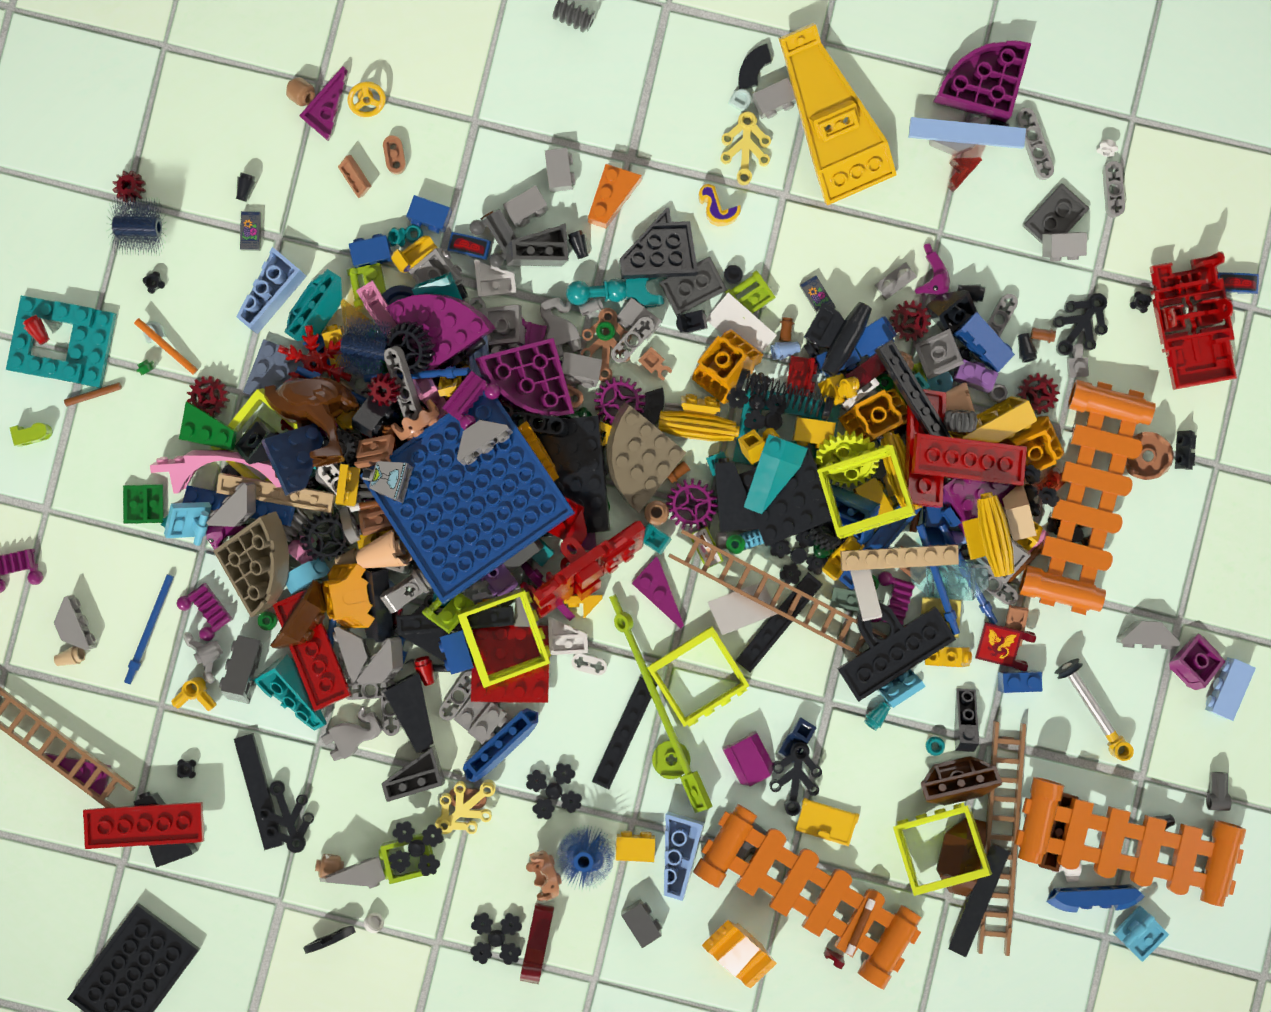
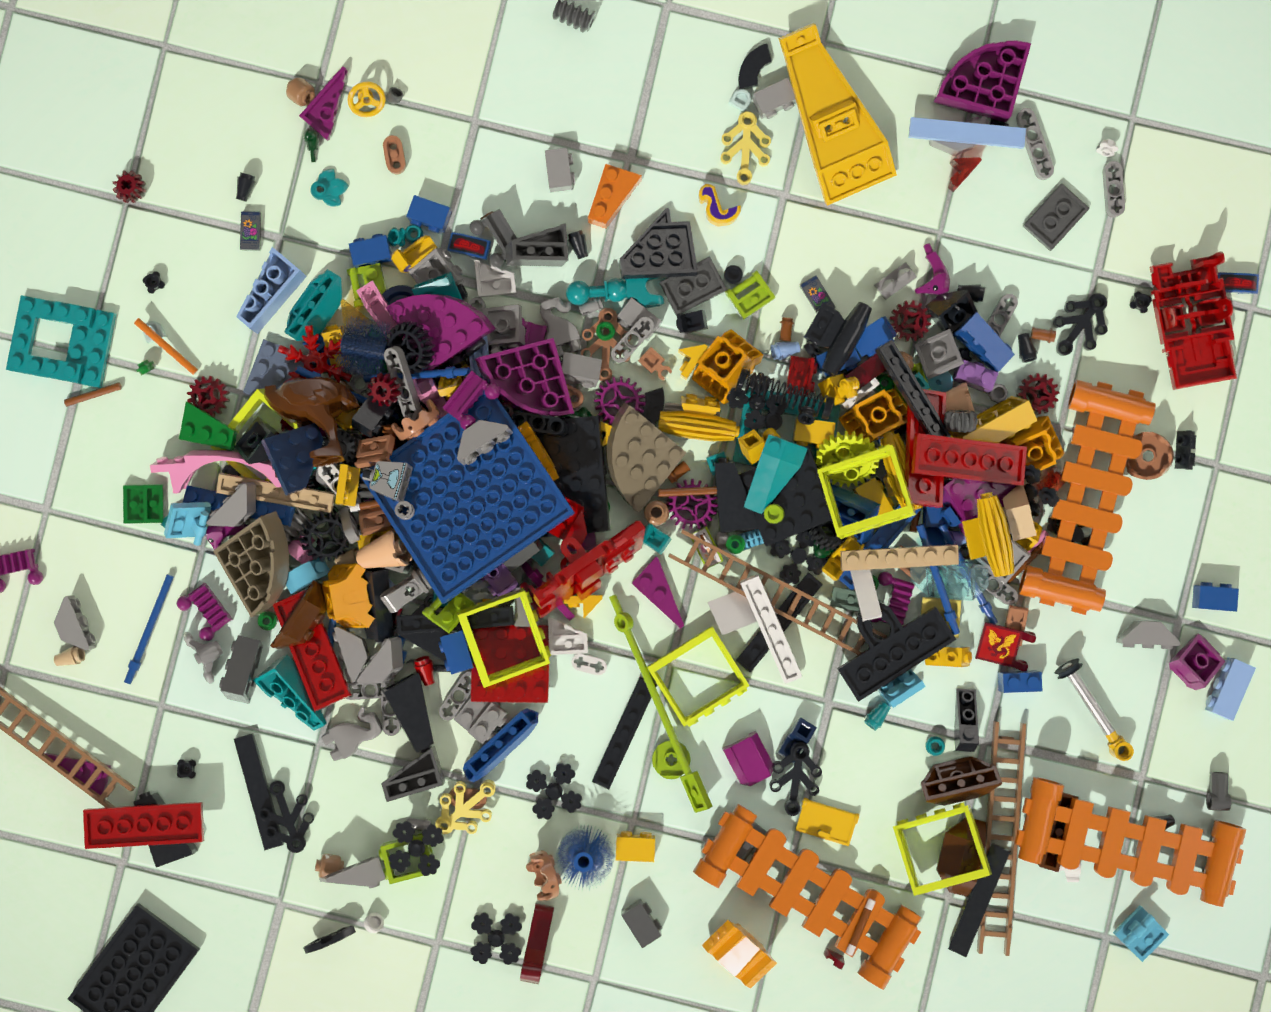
(36, 329): red cone -> none
(36, 433): lime leg -> none
(136, 226): dark blue piece -> none
(188, 692): yellow axle -> none
(311, 138): none -> dark green piece
(332, 188): none -> teal plate
(354, 176): nougat plate -> none
(394, 95): none -> dark grey hinge
(411, 511): none -> light grey bush
(419, 824): none -> light grey pin
(525, 207): light grey brick -> none
(681, 846): light blue wedge -> none
(687, 491): none -> dark orange bar
(693, 354): none -> yellow slope
(730, 315): white sticker -> none
(771, 628): none -> white plate
(774, 513): none -> lime tile
(806, 415): none -> black bush
(1064, 245): light grey brick -> none
(1071, 898): blue brick -> none
(1077, 365): light grey plate -> none
(1215, 598): none -> blue brick

